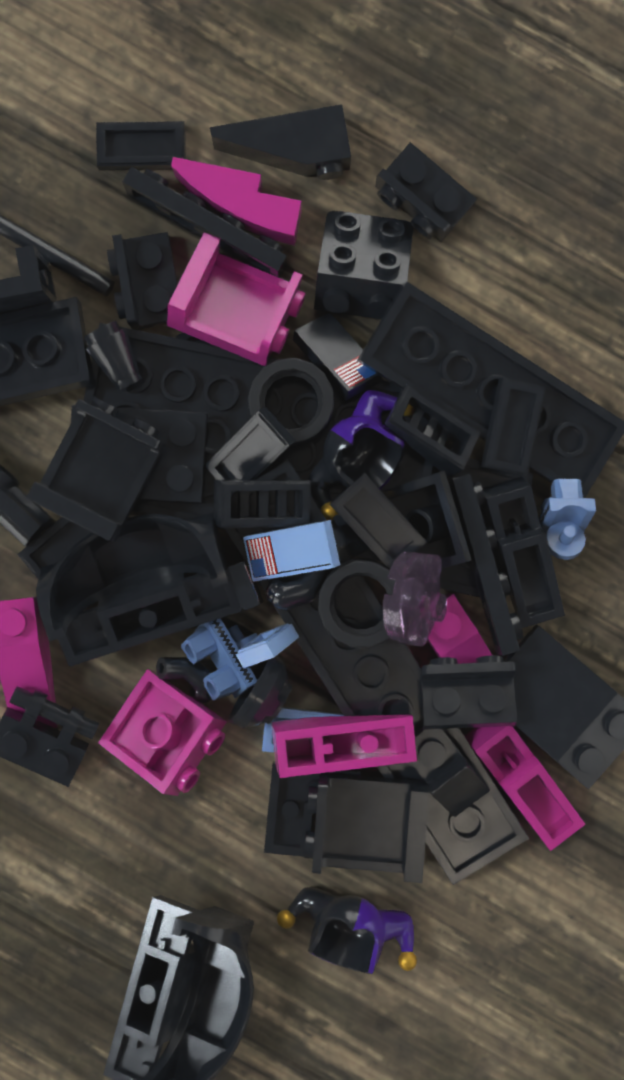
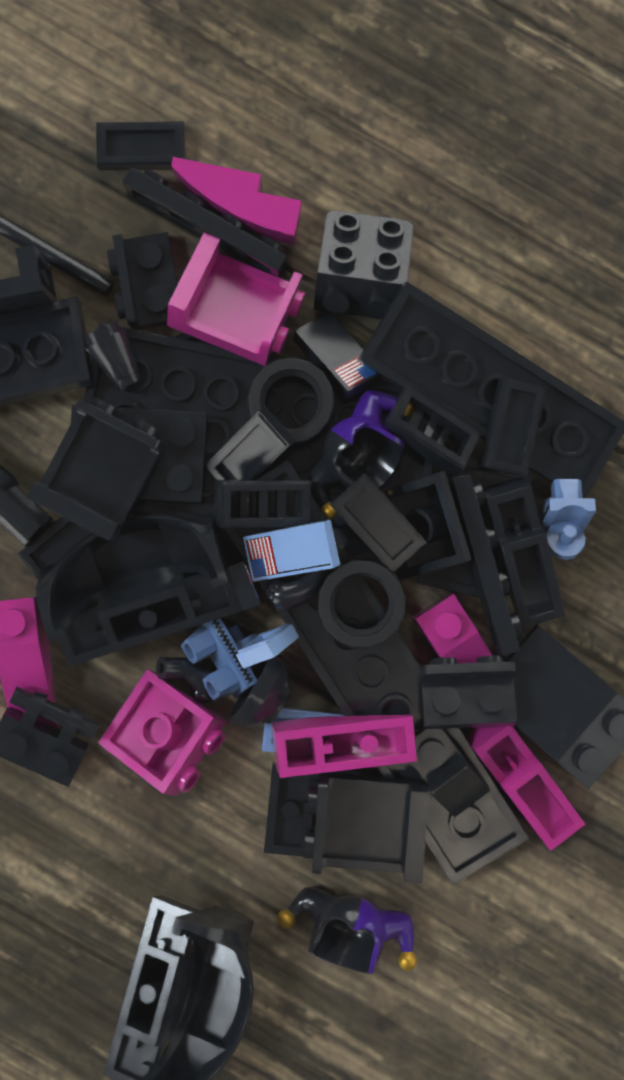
(296, 142): black slope -> none
(415, 598): clear purple plate -> none
(424, 193): black bracket -> none

